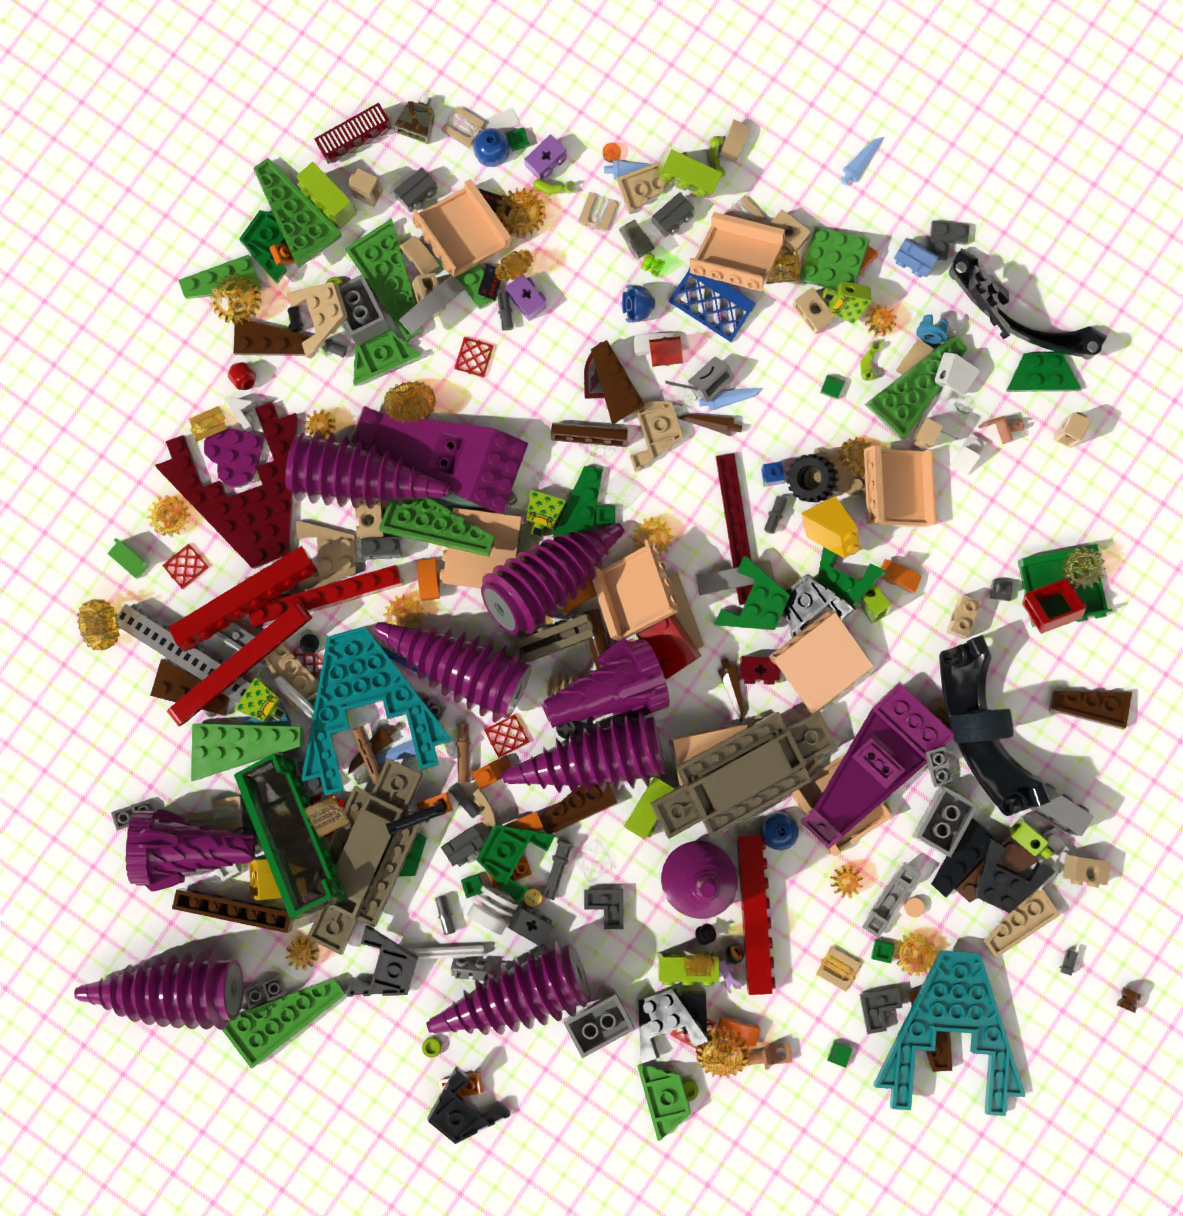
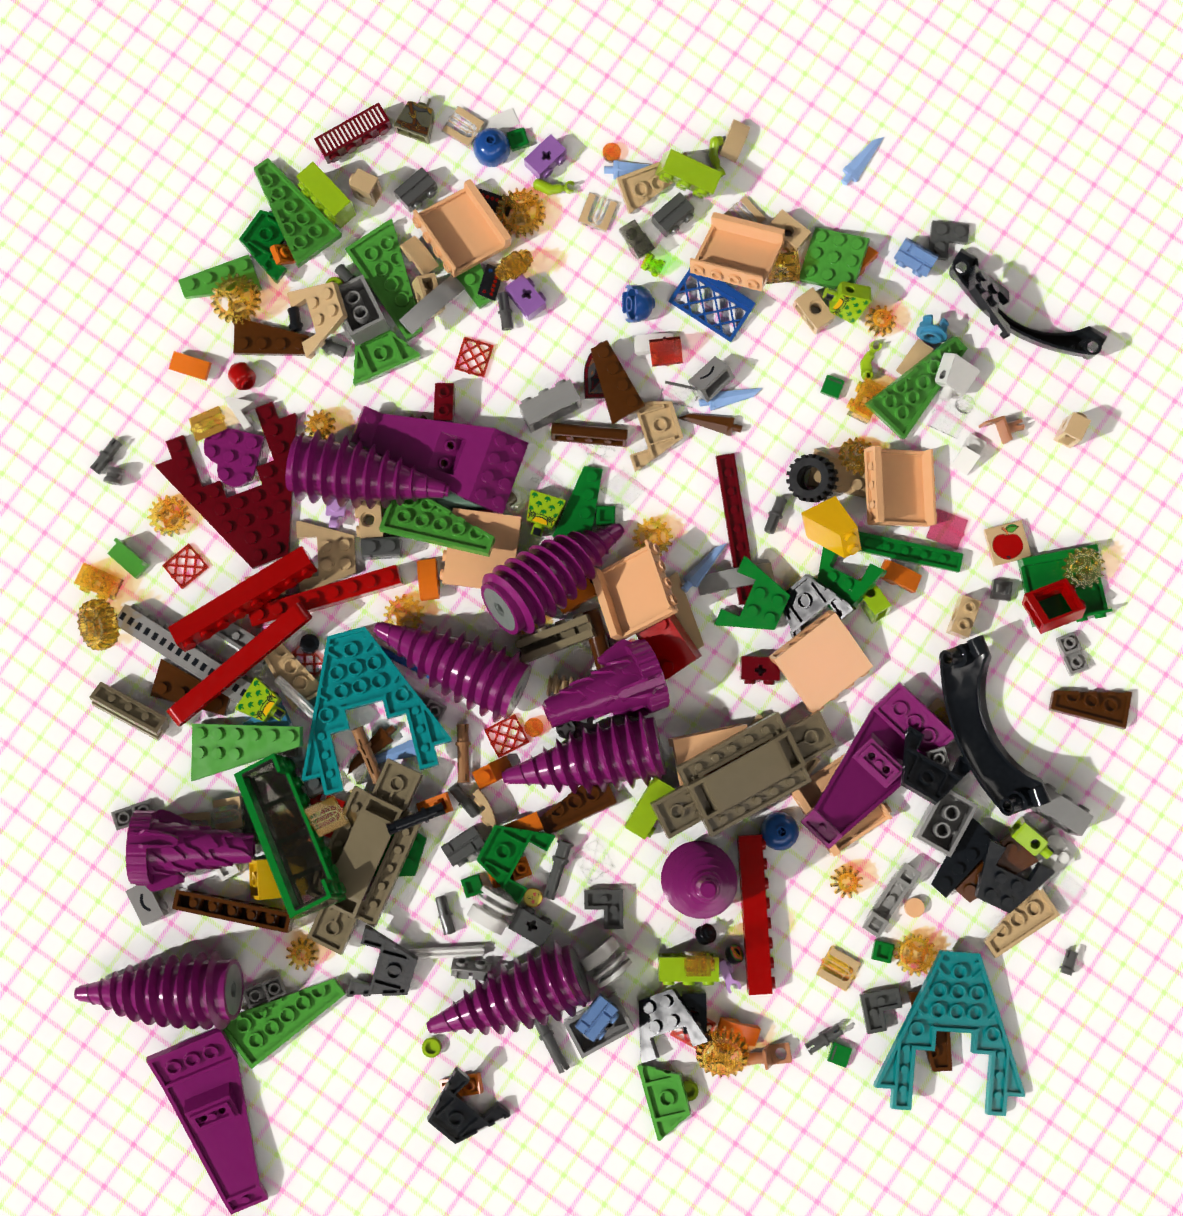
(106, 456): none -> dark grey pin
(109, 583): none -> clear yellow brick
(114, 476): none -> flat silver wheel
(129, 711): none -> dark tan brick
(147, 904): none -> light grey brick
(190, 366): none -> orange slope
(199, 1081): none -> magenta wing
(335, 512): none -> lavender plate
(344, 273): none -> dark grey pin
(409, 401): clear yellow gear -> none
(444, 402): none -> dark red brick
(534, 727): none -> clear orange tile
(547, 1037): none -> dark grey pin
(550, 405): none -> light grey brick
(597, 1017): none -> medium blue brick
(606, 962): none -> white wheel
(697, 574): none -> light blue bar
(731, 682): reddish brown bar -> none
(772, 474): blue brick -> none
(824, 1039): none -> dark grey pin
(856, 407): none -> clear yellow brick
(910, 552): none -> green plate
(926, 776): none -> black wing
(927, 433): tan brick -> none
(948, 529): none -> clear pink piece
(982, 725): black wheel -> none
(1007, 543): none -> tile
(1043, 374): green wing -> none
(1071, 654): none -> light grey slope
(1086, 870): tan brick -> none
(1129, 1000): reddish brown wheel -> none

